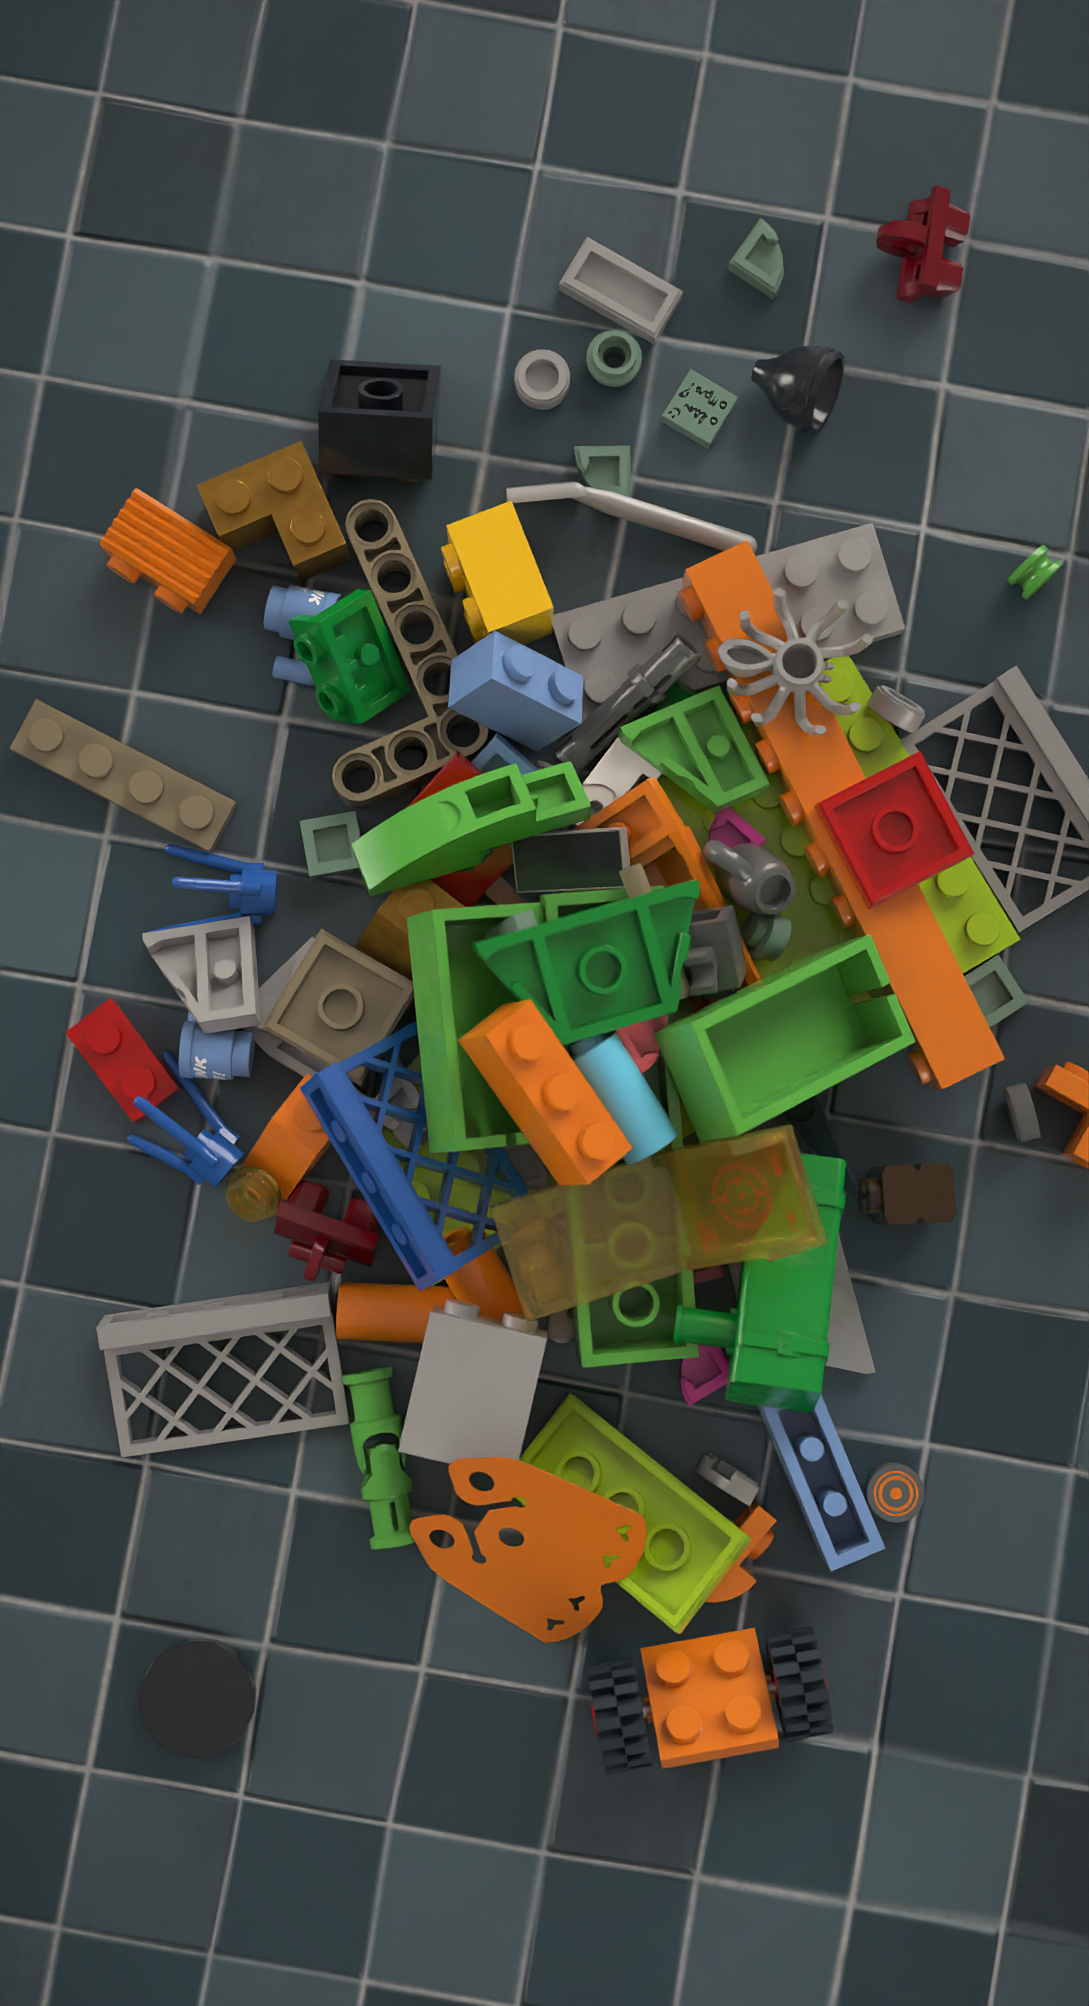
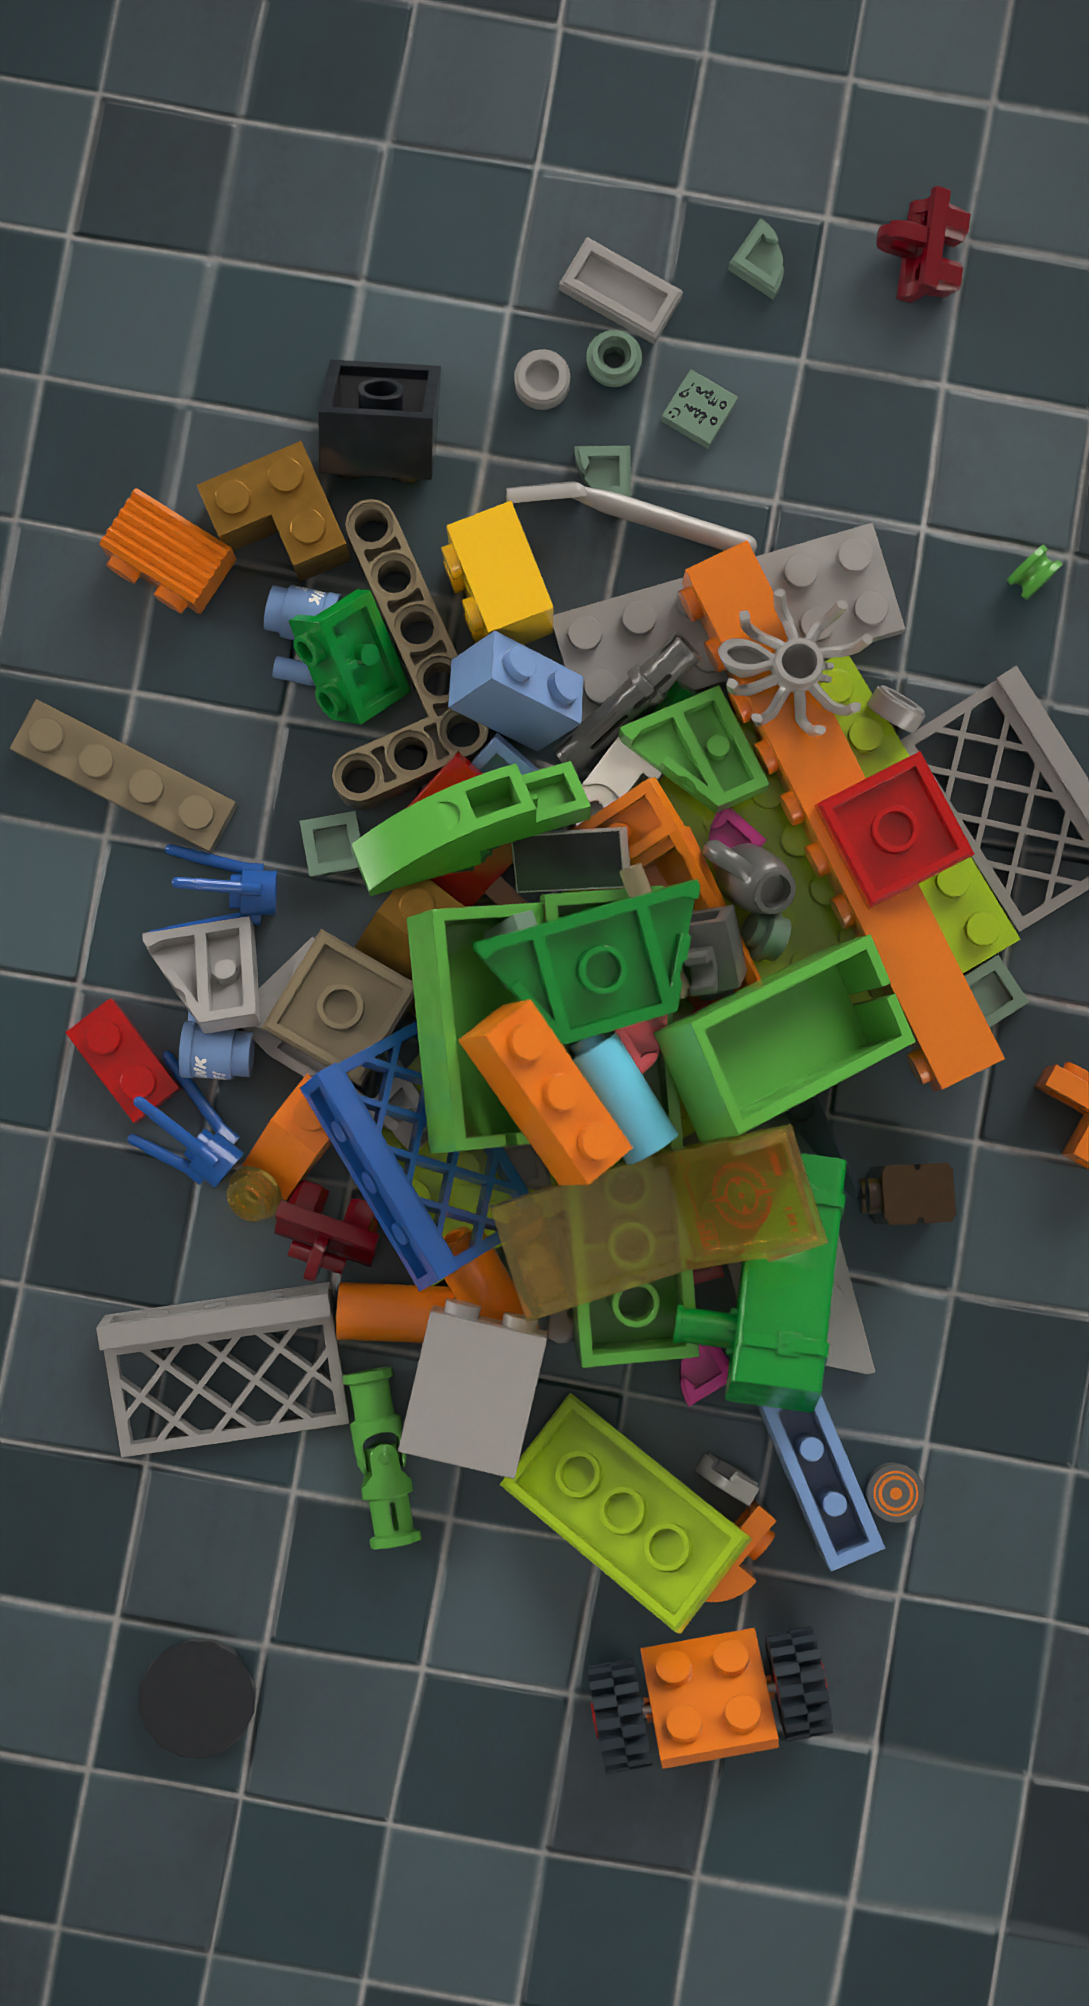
(561, 1551): orange piece -> none
(802, 385): black helmet -> none
(1021, 1112): dark grey tile -> none

